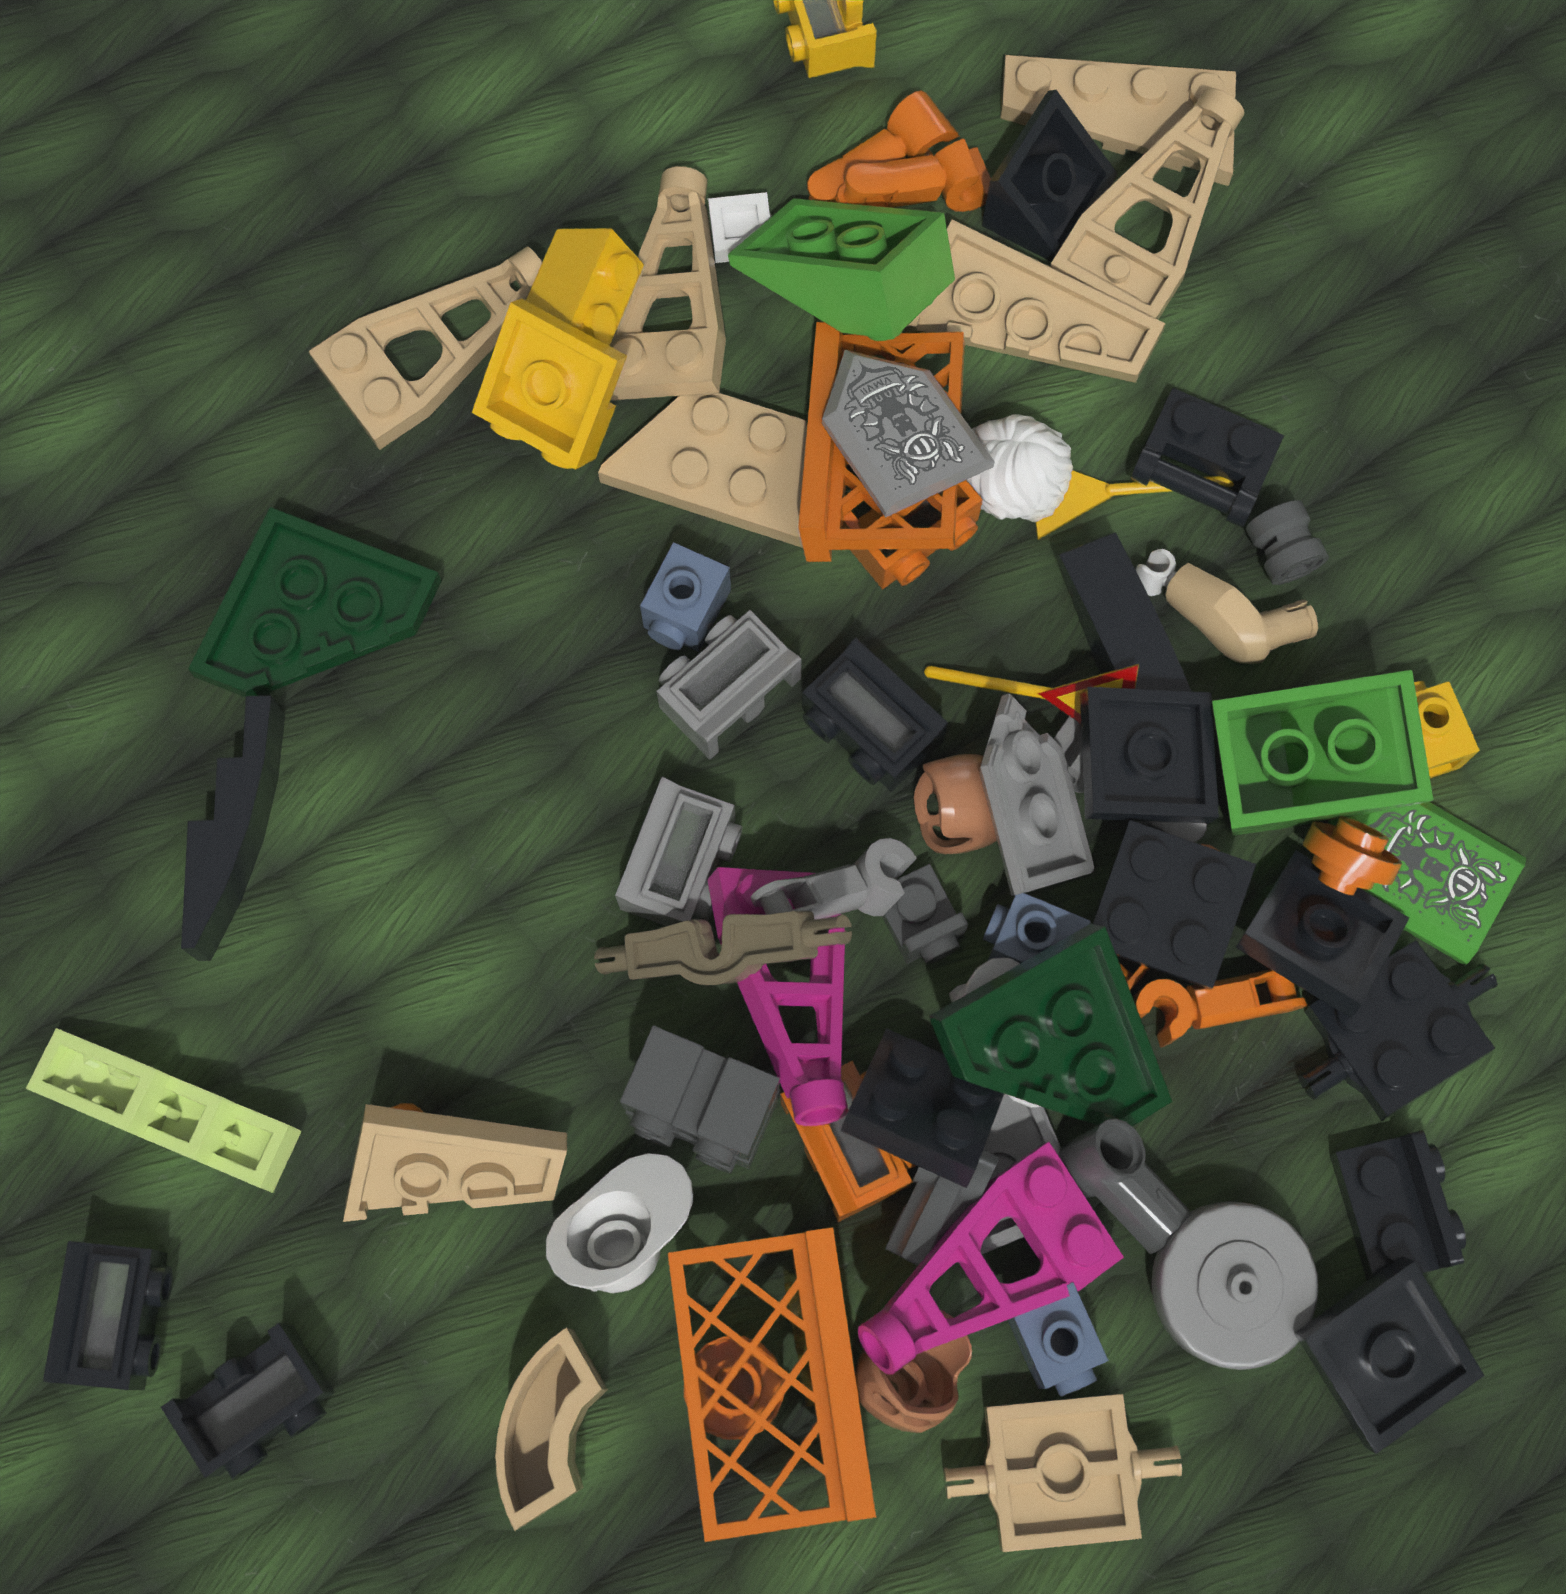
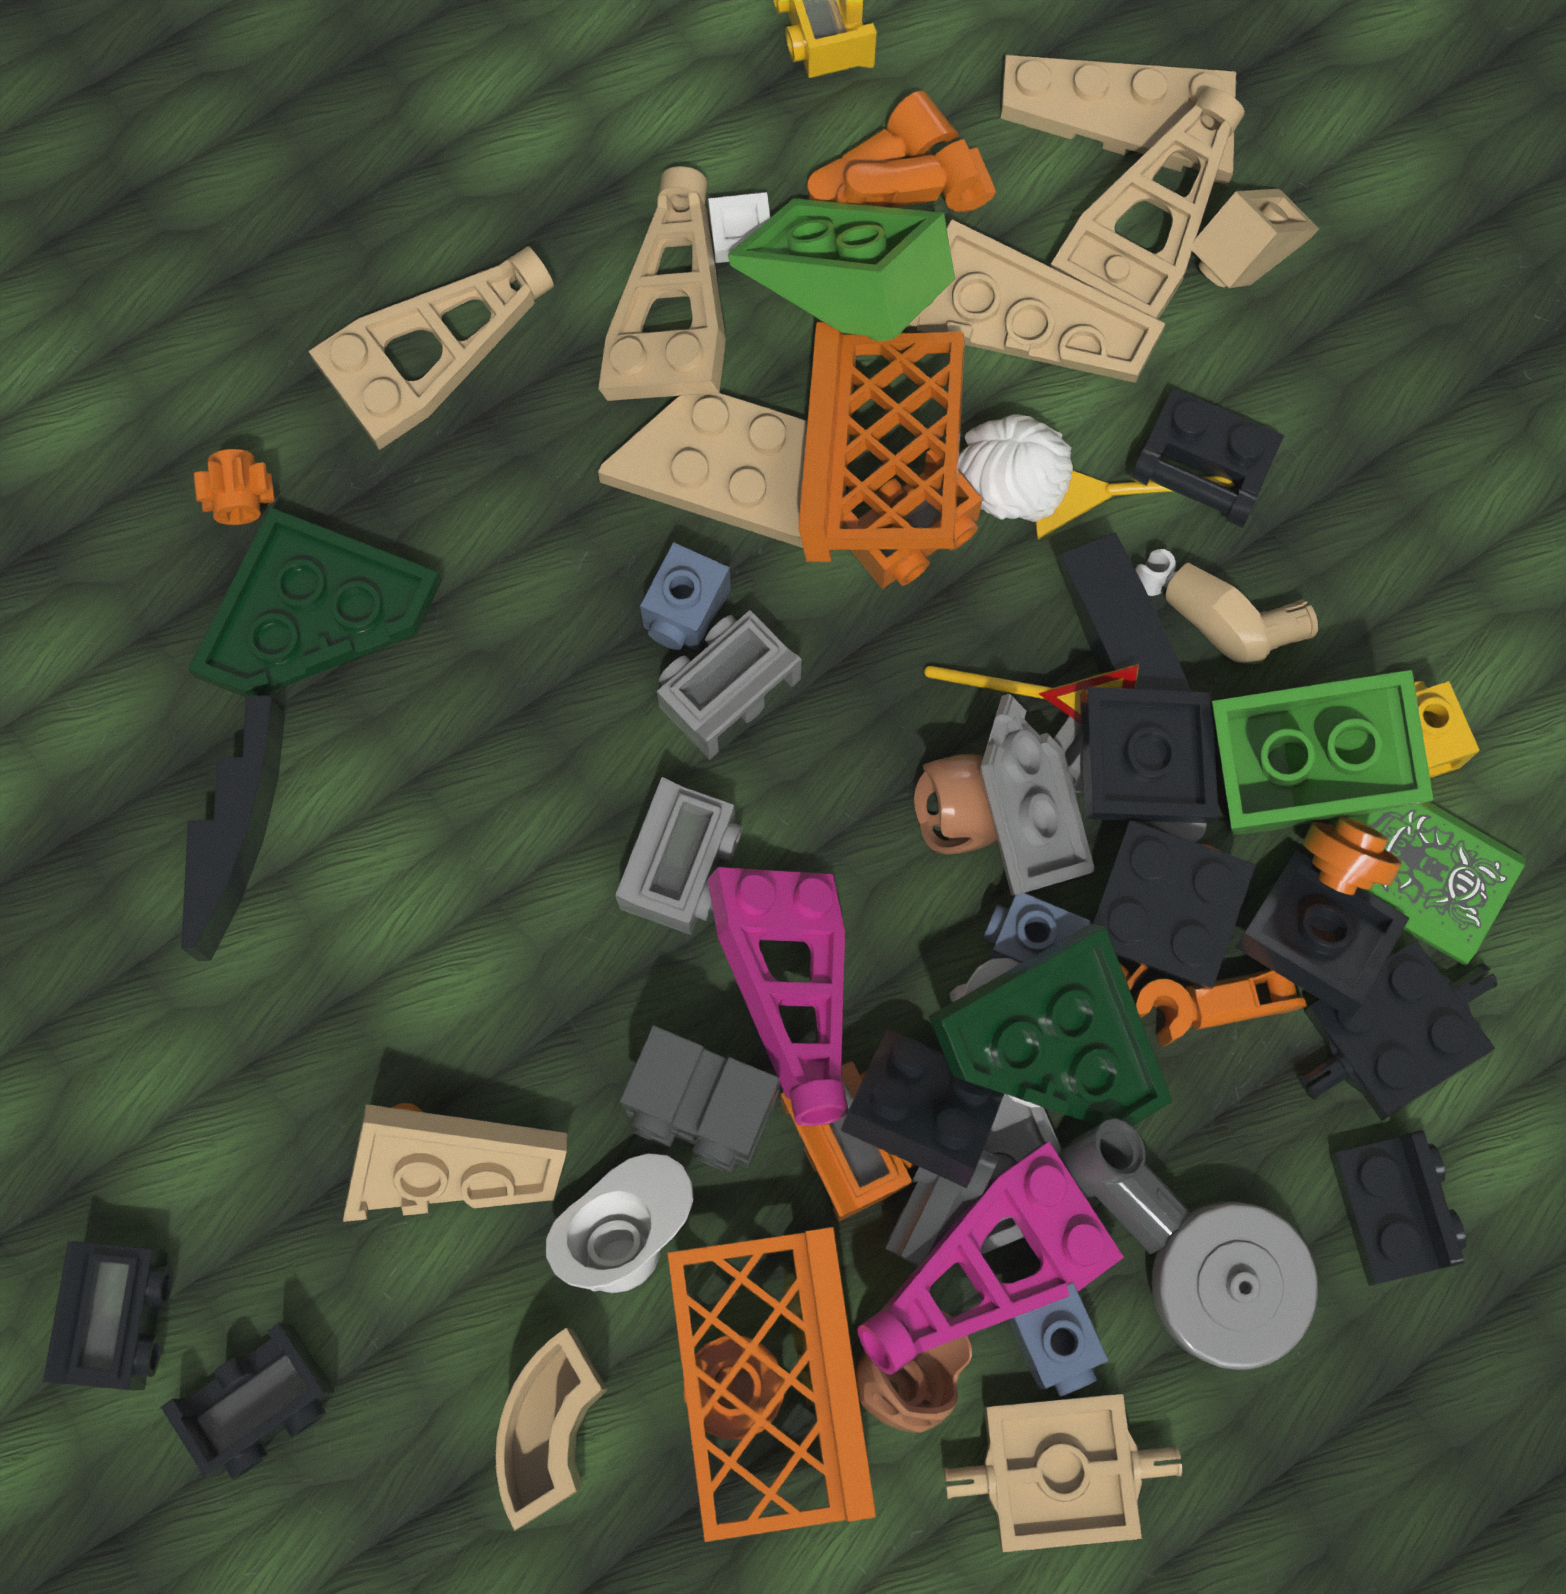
(164, 1110): yellowish green slope -> none
(233, 487): none -> orange gear
(549, 386): yellow plate -> none
(587, 280): yellow brick -> none
(746, 946): dark tan piece -> none
(865, 885): light grey piece -> none
(872, 717): black window -> none
(900, 431): light grey tile -> none
(924, 919): dark grey bracket -> none
(1047, 180): black slope -> none
(1251, 237): none -> tan slope
(1287, 542): dark grey wheel -> none
(1389, 1354): black plate -> none

